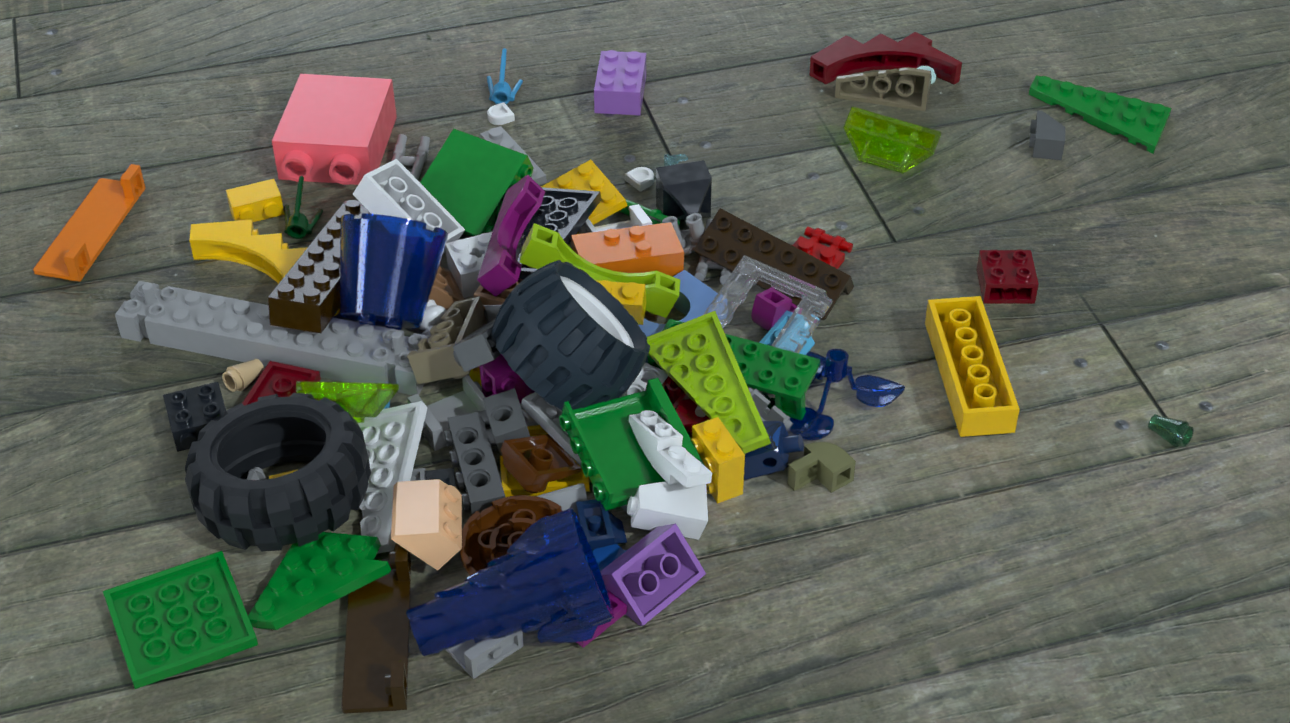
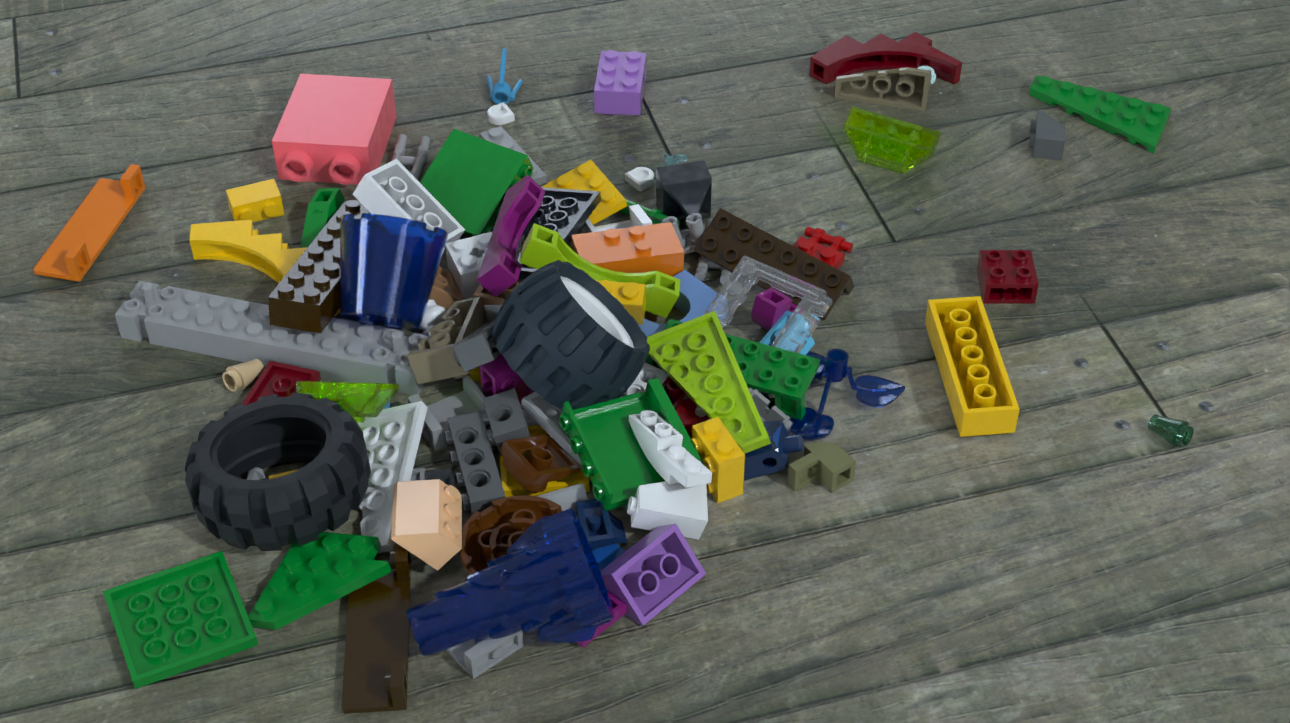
(191, 411): black brick -> none
(297, 224): dark green plant -> none
(319, 212): none -> green slope

